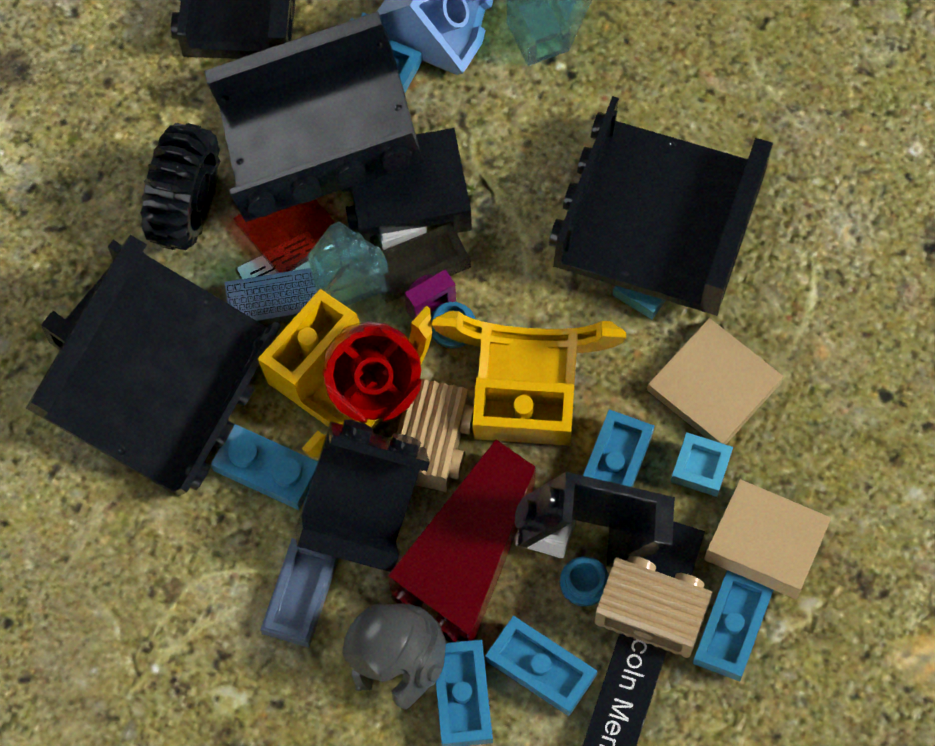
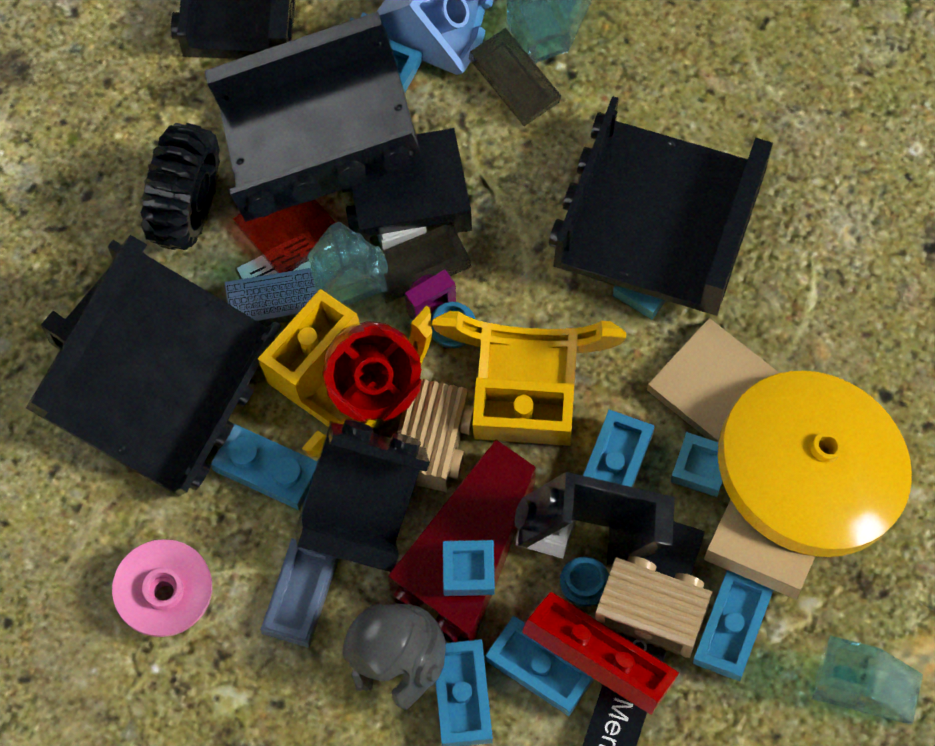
(149, 569): none -> bright pink dish
(468, 568): none -> dark azure plate
(514, 77): none -> clear smoke tile
(600, 652): none -> red plate
(814, 463): none -> yellow dish
(867, 680): none -> clear light blue slope

